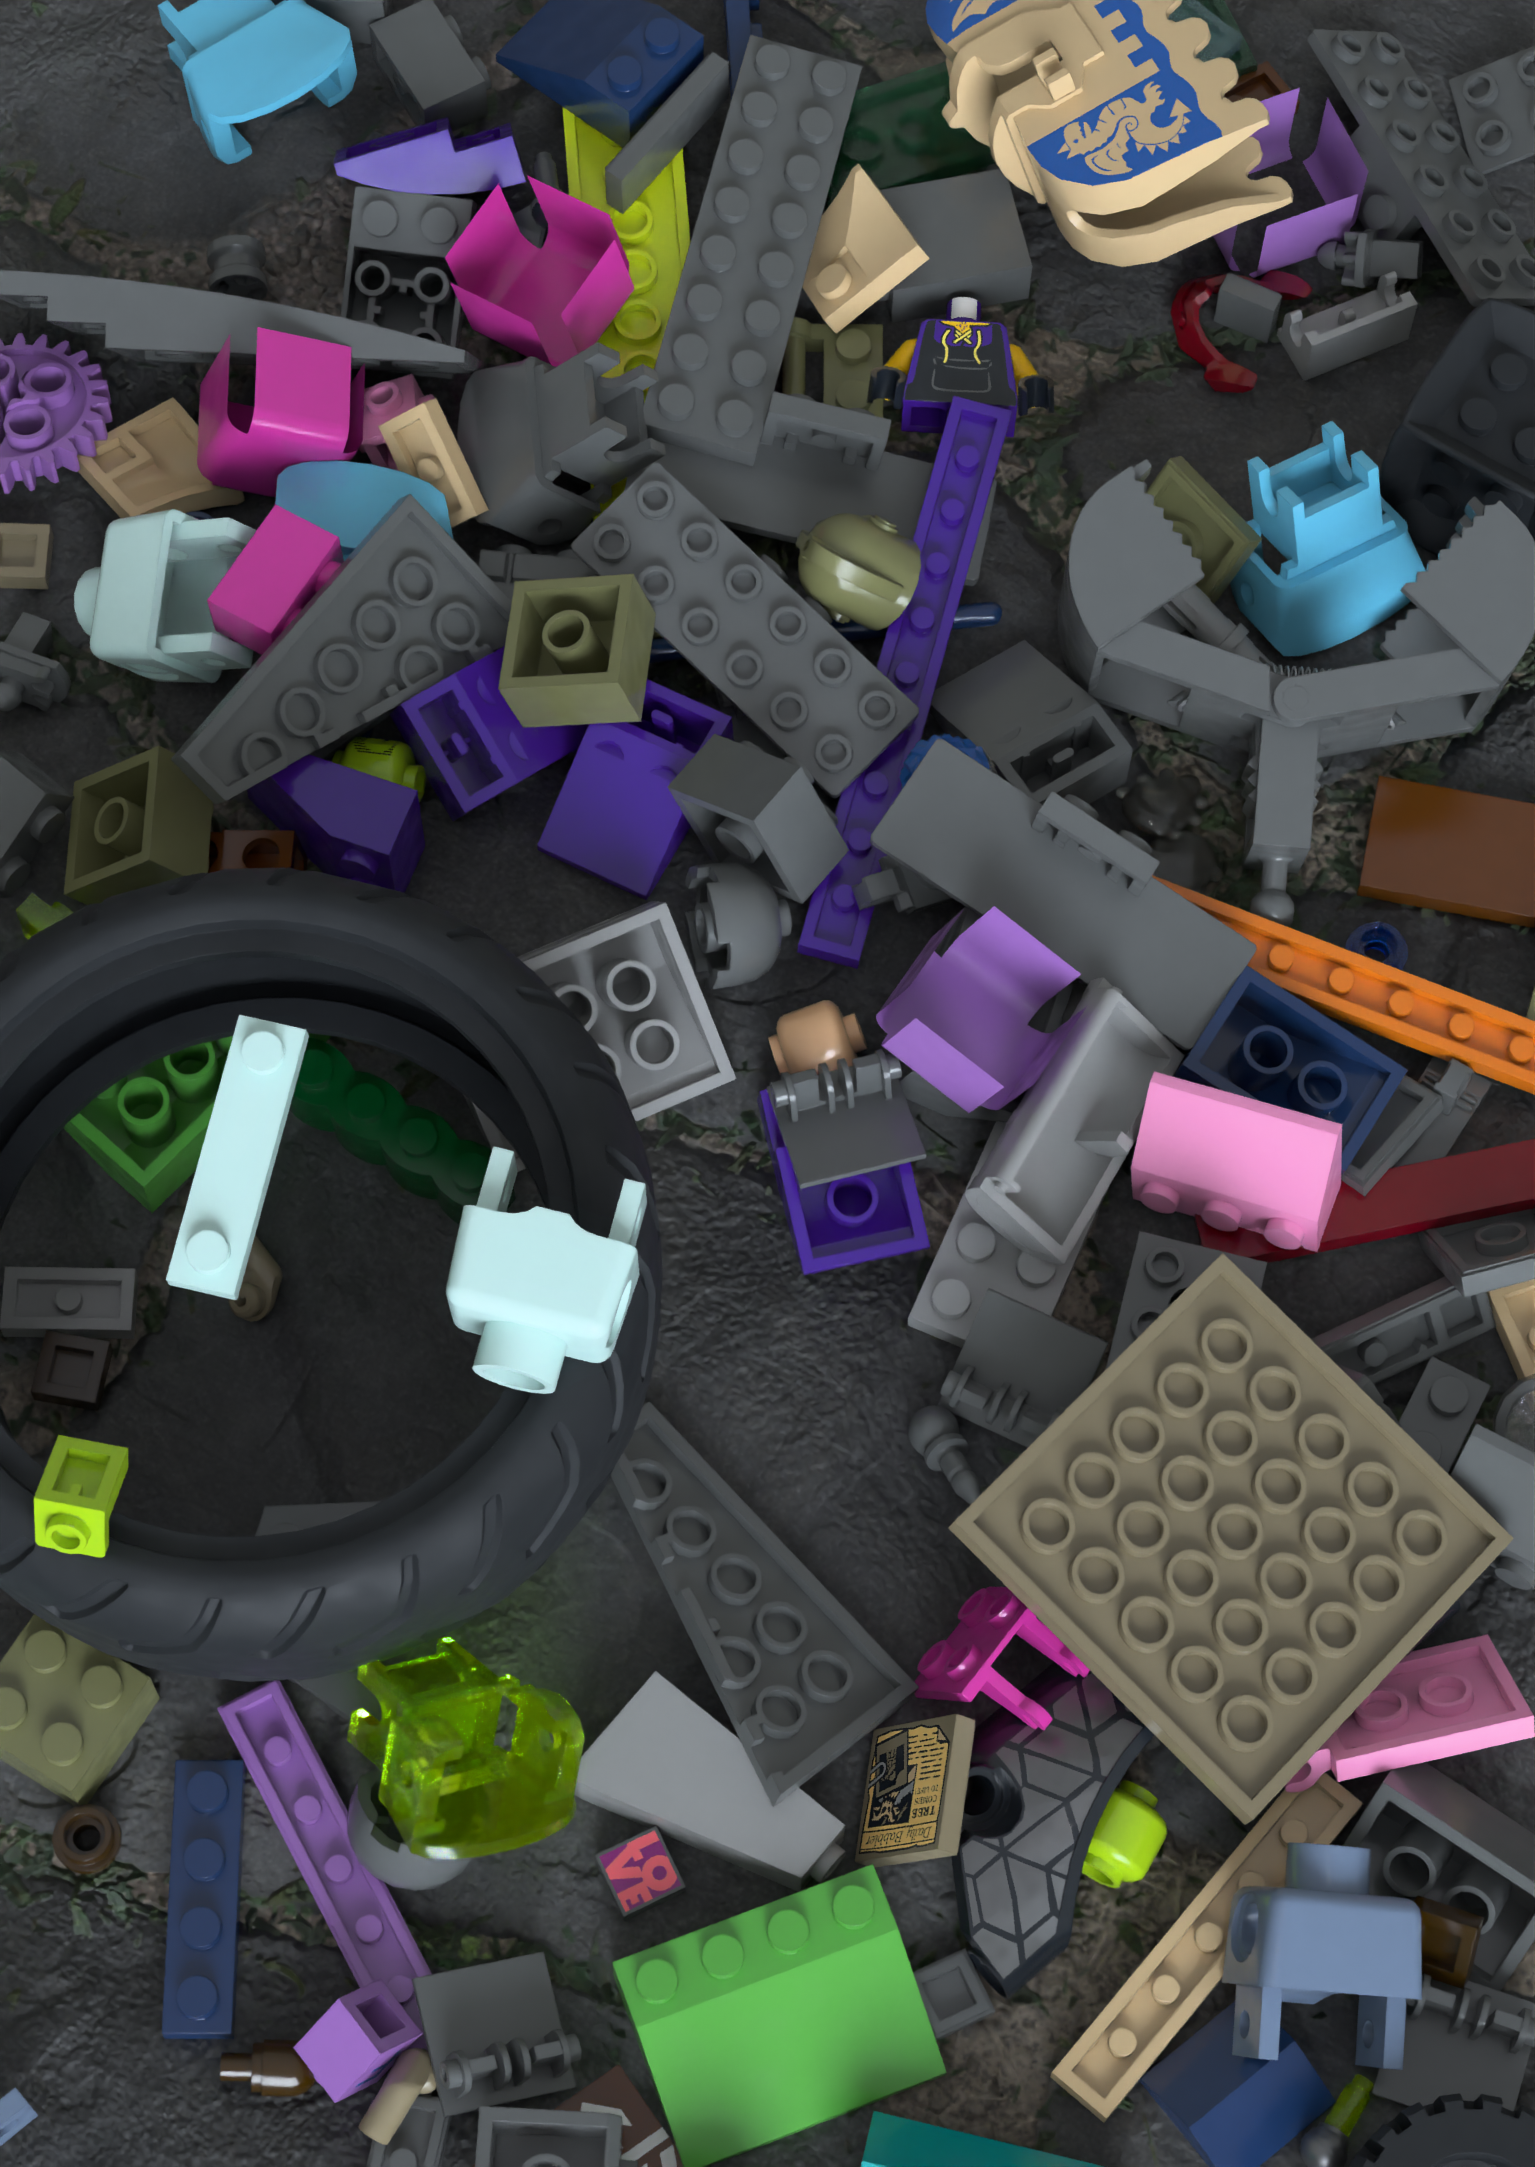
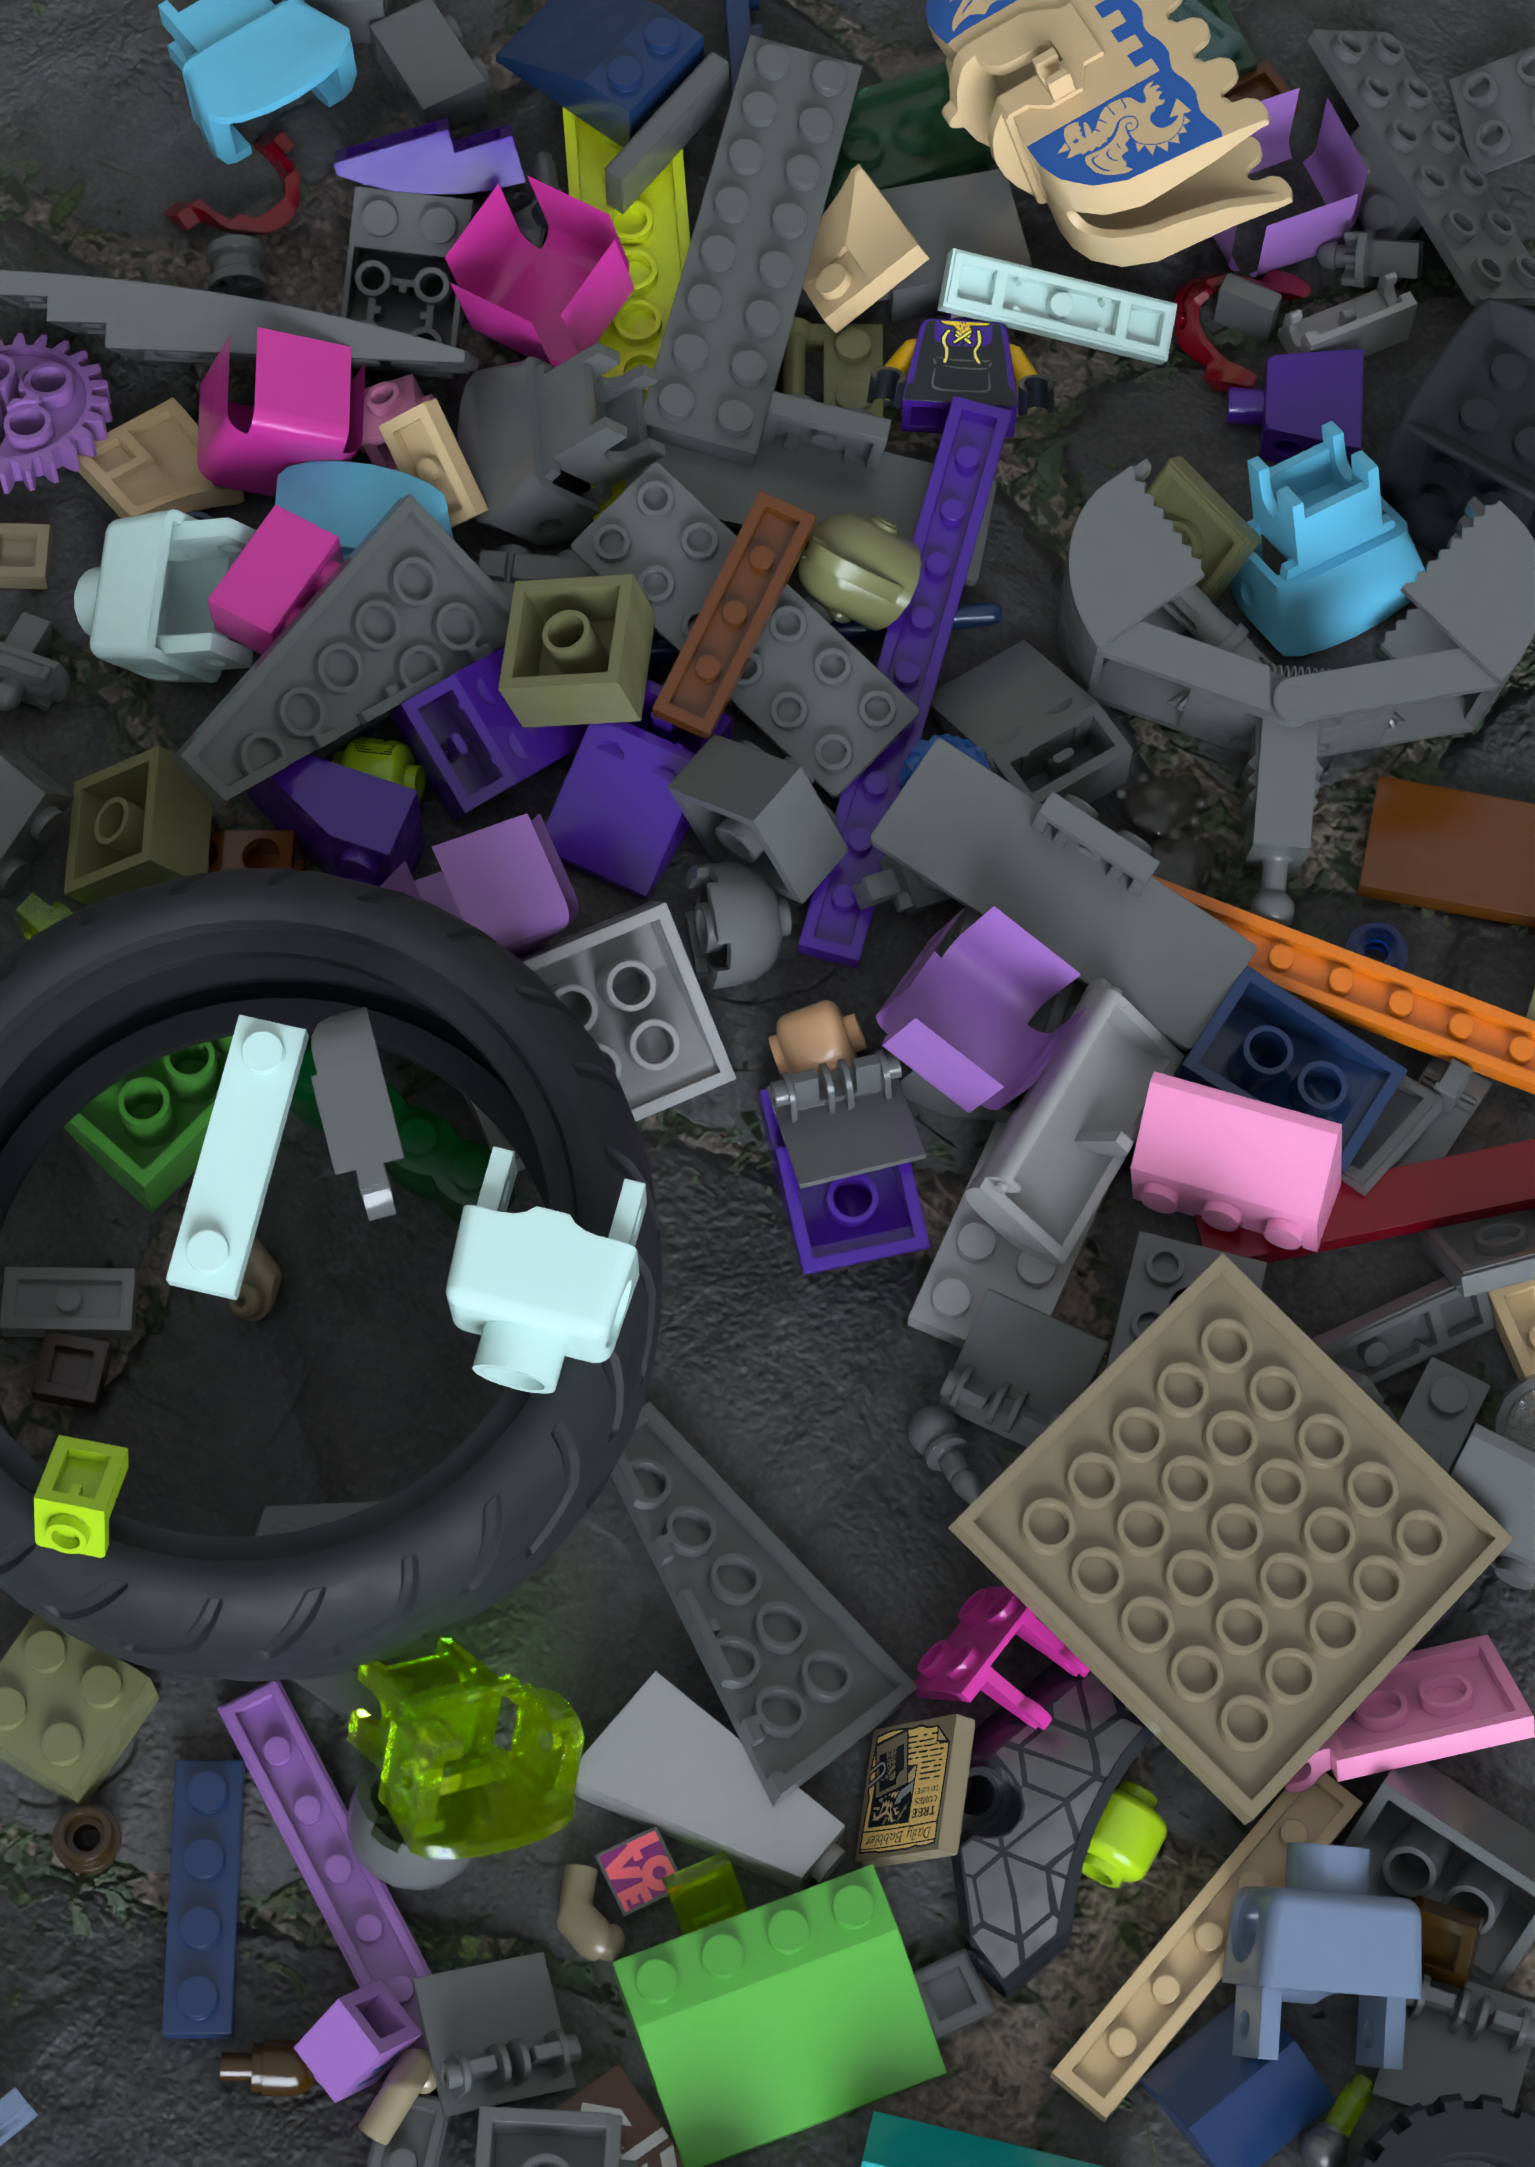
(273, 146): none -> dark red helmet
(356, 1106): none -> dark grey piece
(499, 882): none -> medium lavender piece
(581, 1922): none -> dark tan arm
(704, 1893): none -> clear neon green tile
(734, 615): none -> reddish brown plate
(1057, 306): none -> light aqua plate
(1298, 398): none -> dark purple torso

